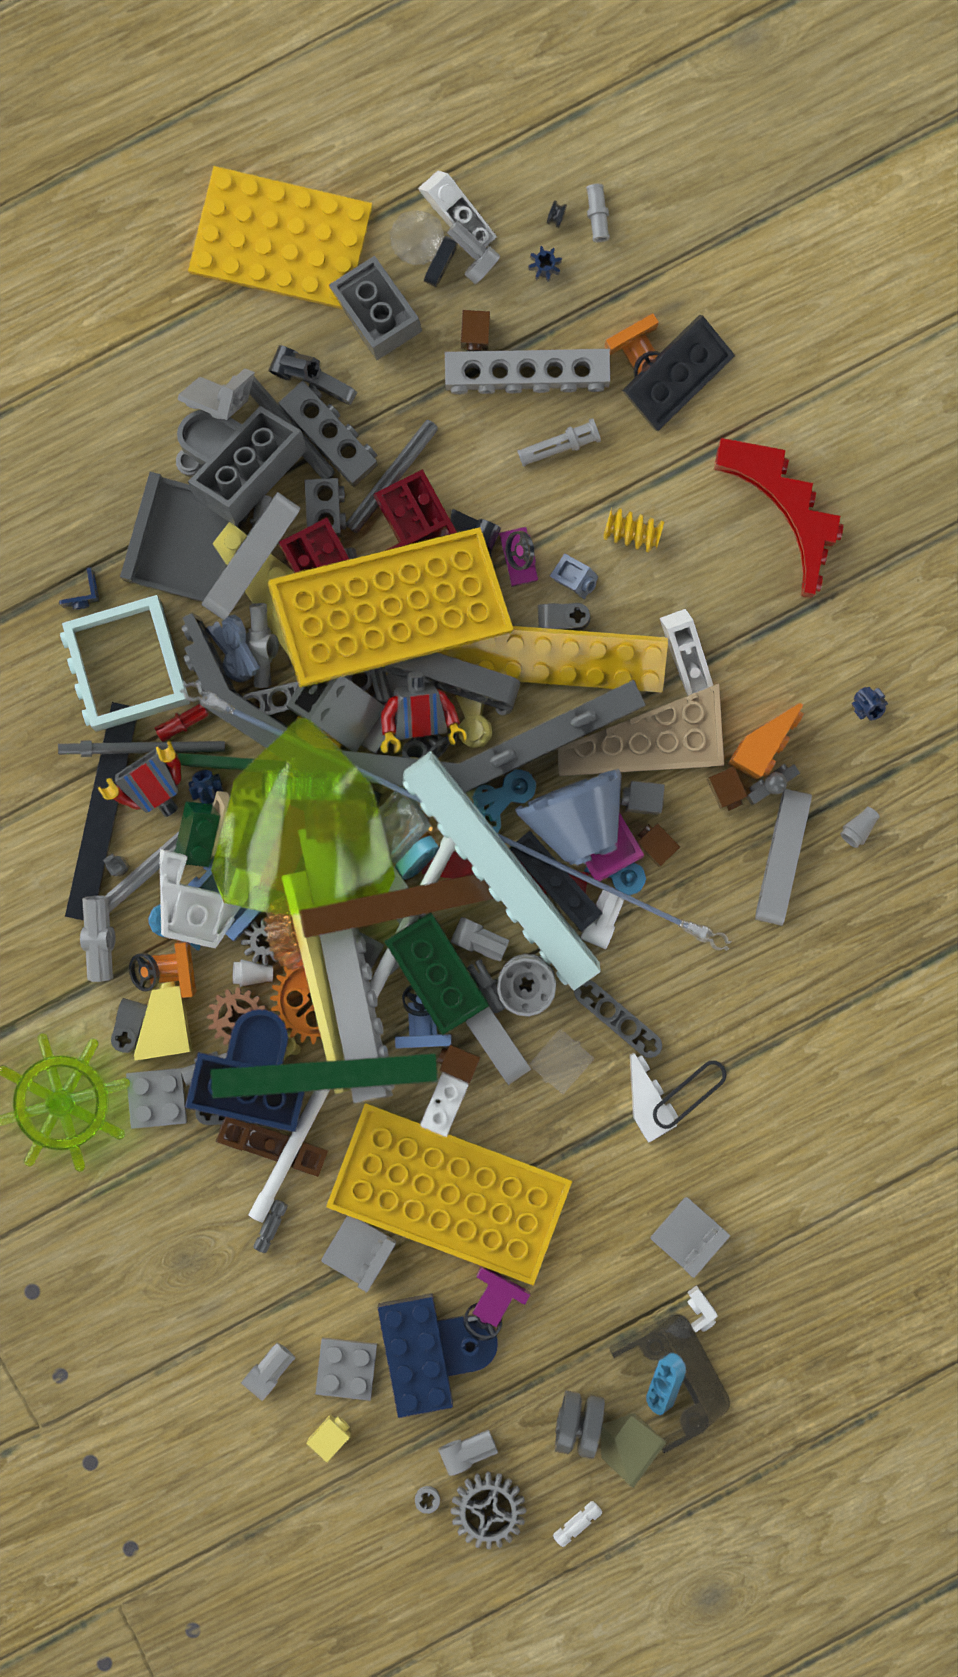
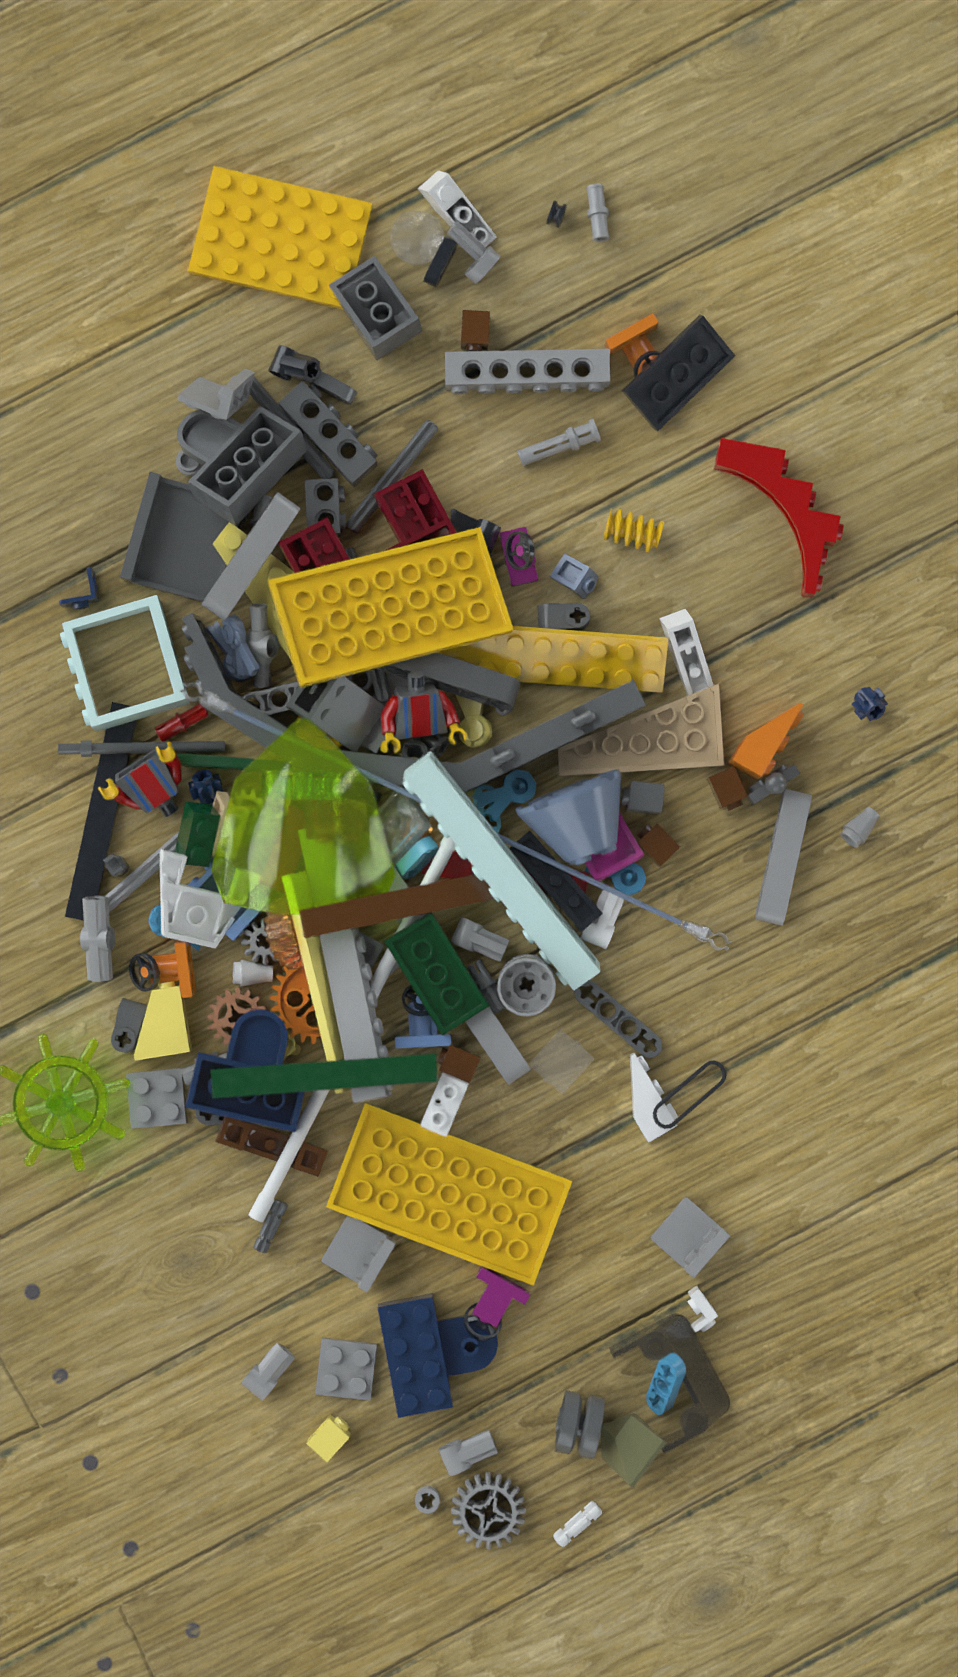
(547, 271): dark blue gear -> none

